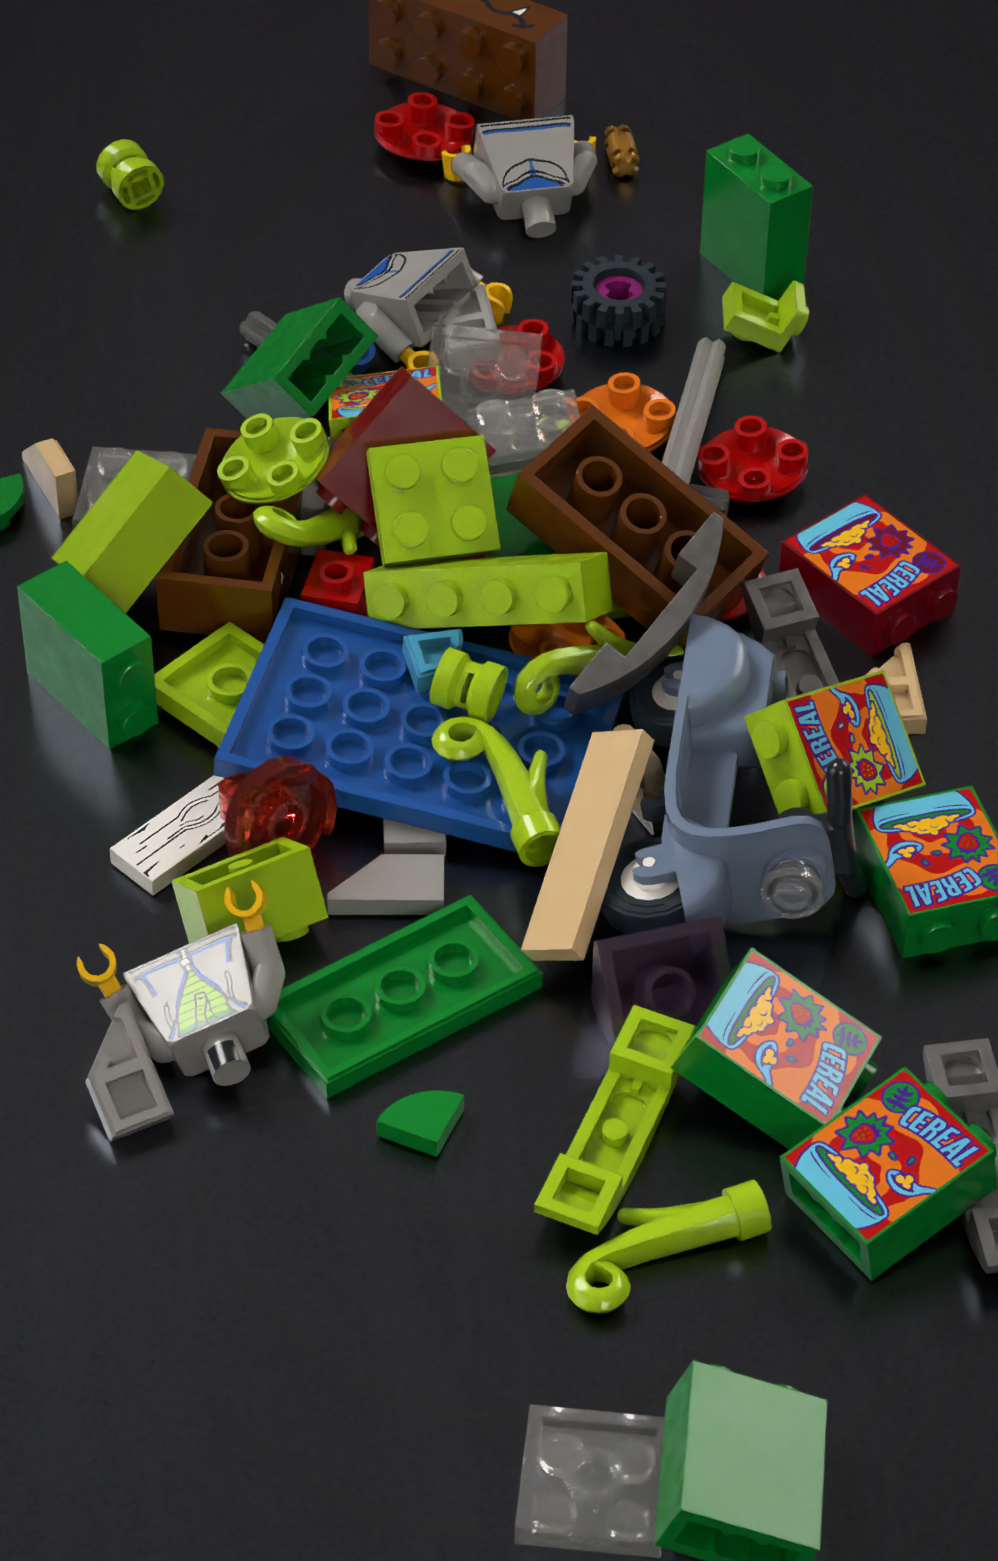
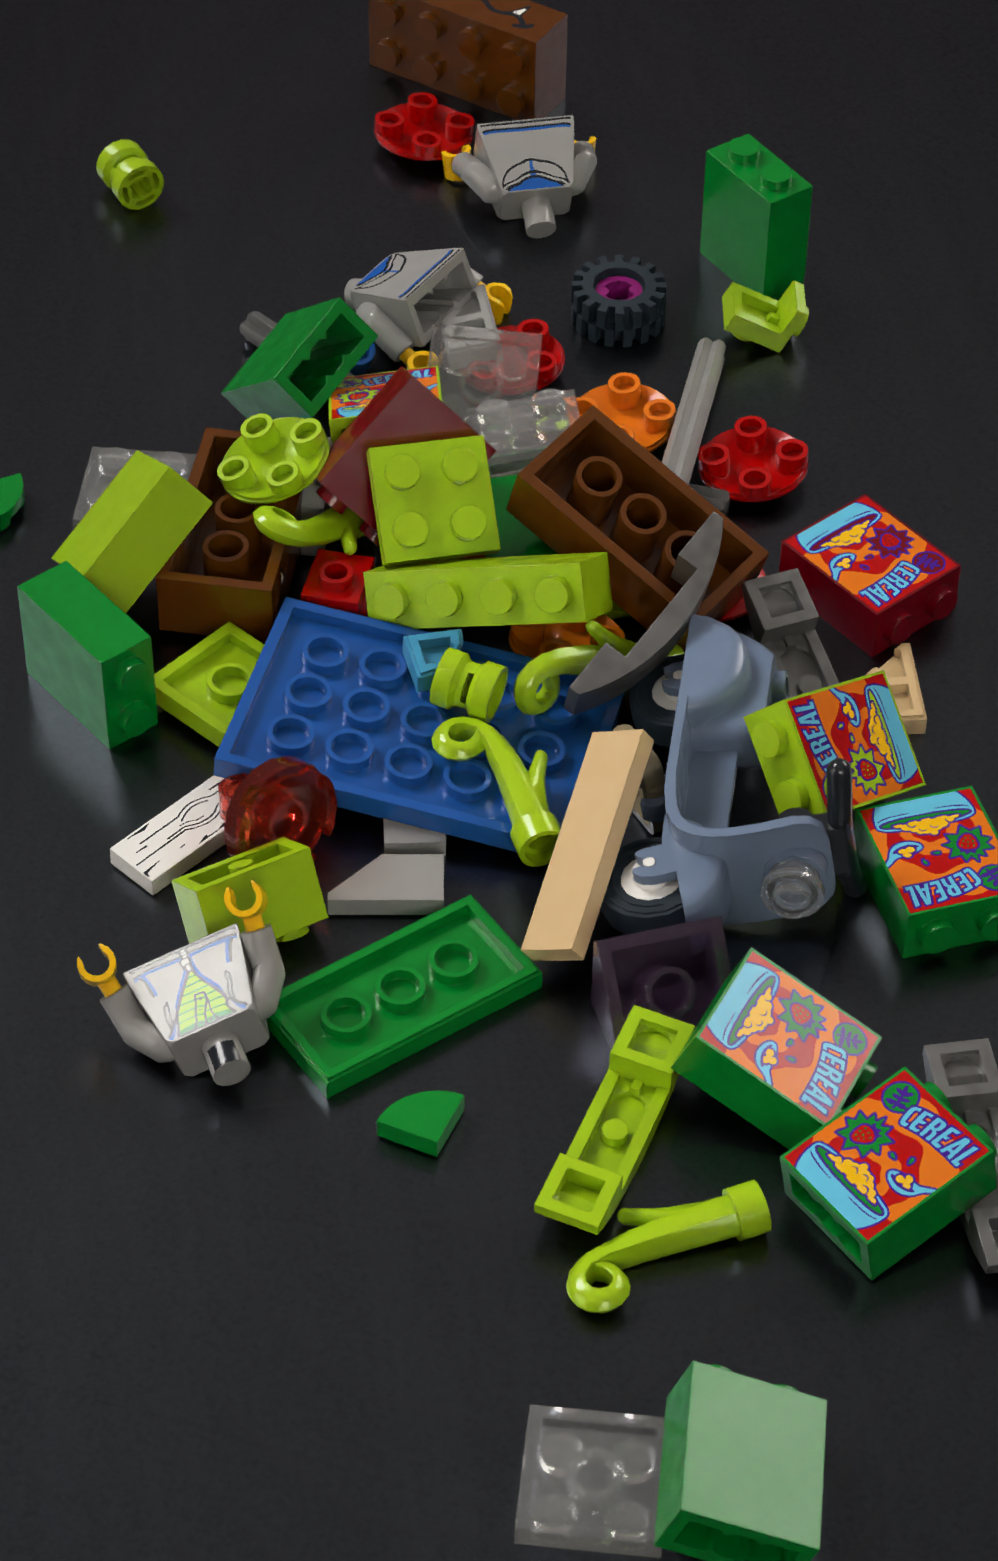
(53, 475): tan tile -> none
(126, 1081): light grey tile -> none
(621, 150): pearl gold piece -> none

